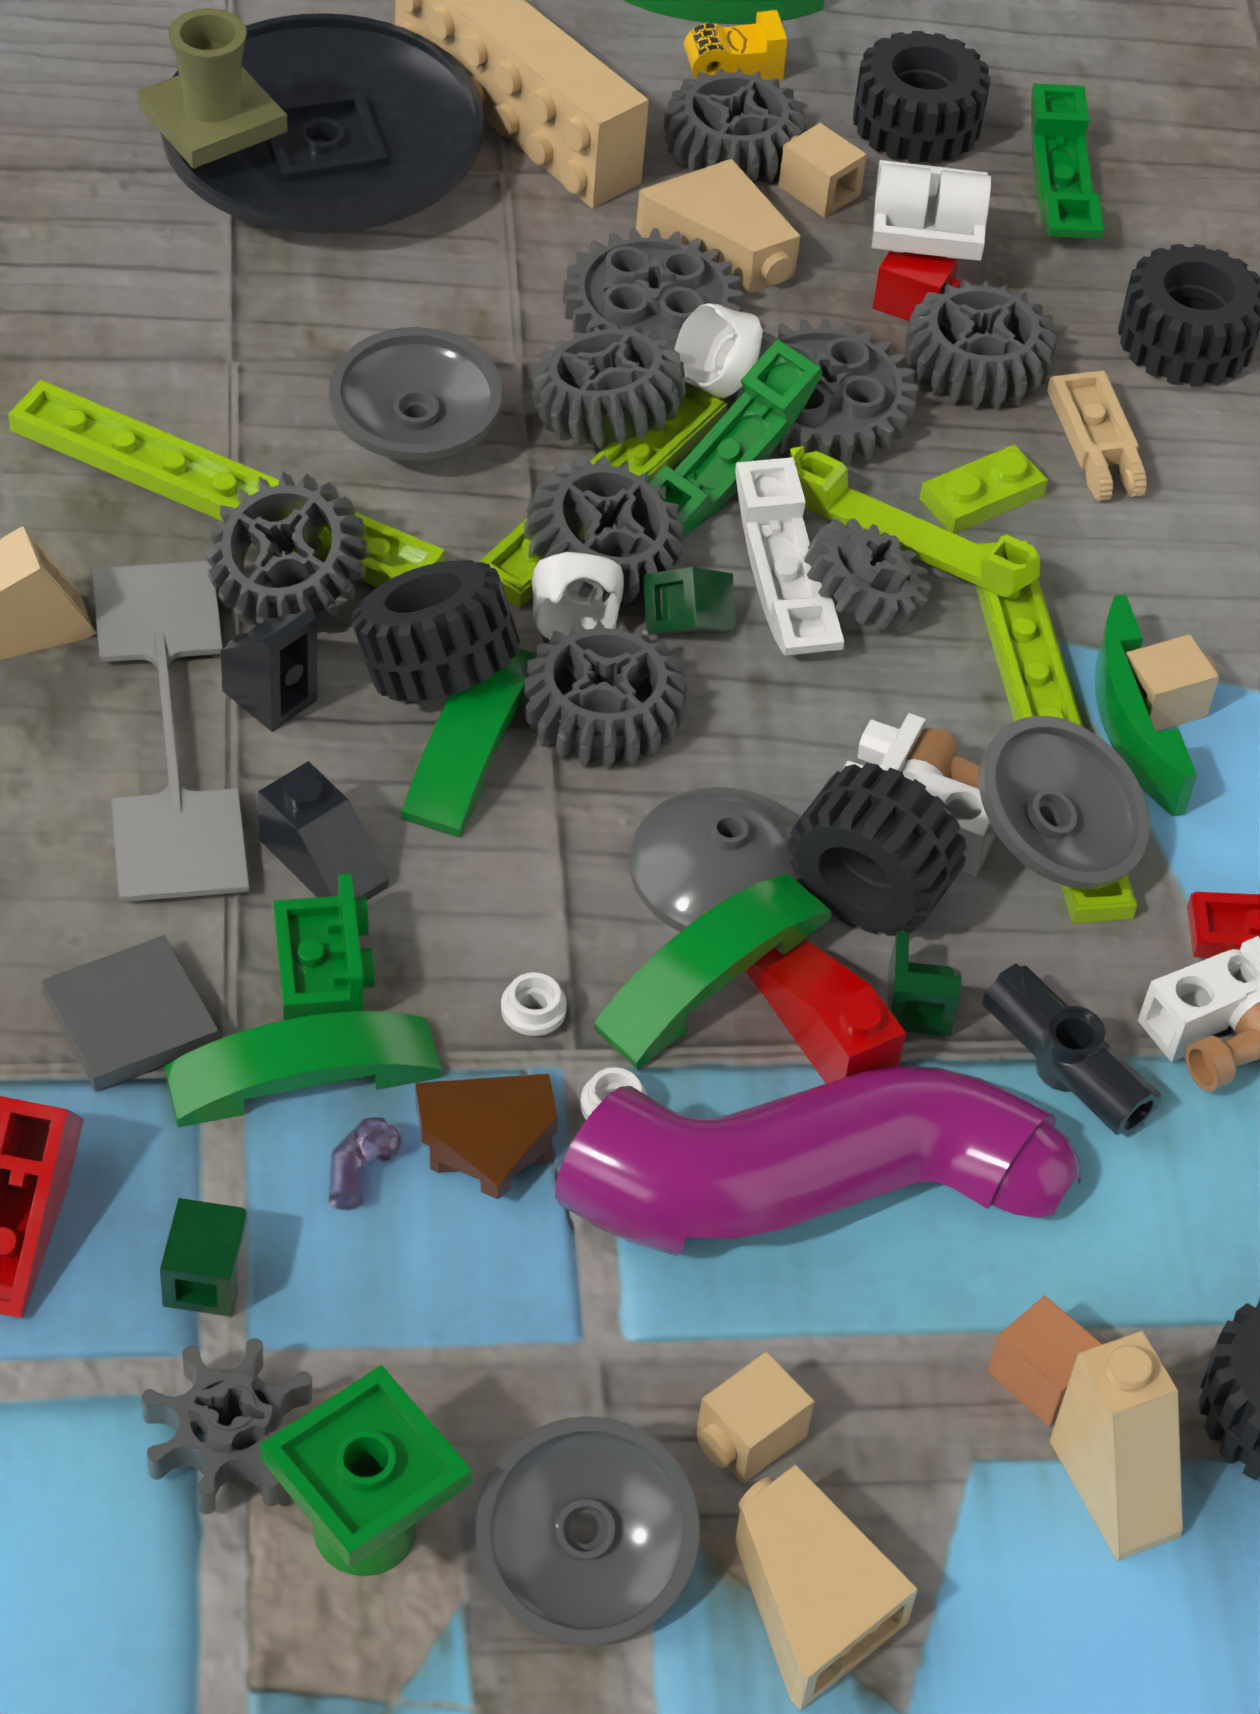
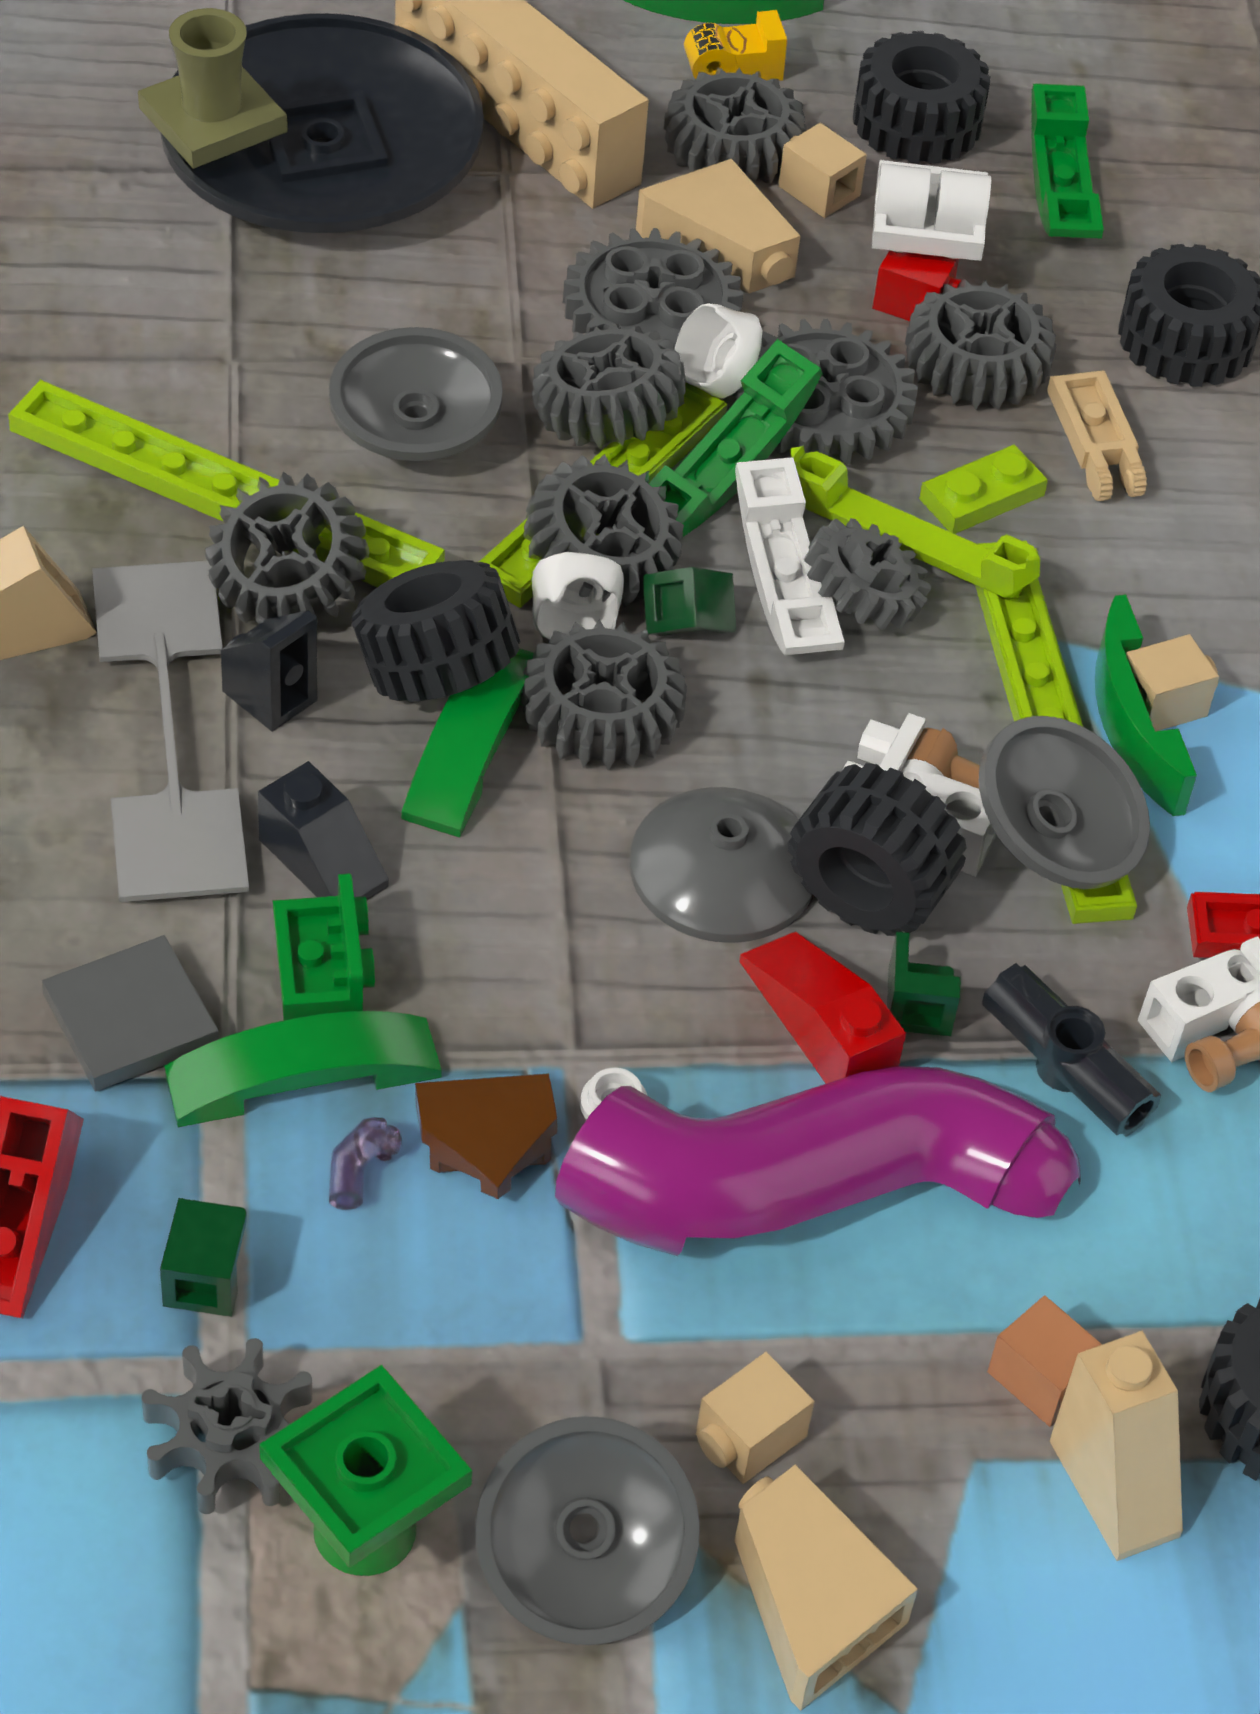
(537, 991): white plate -> none
(702, 960): green slope -> none

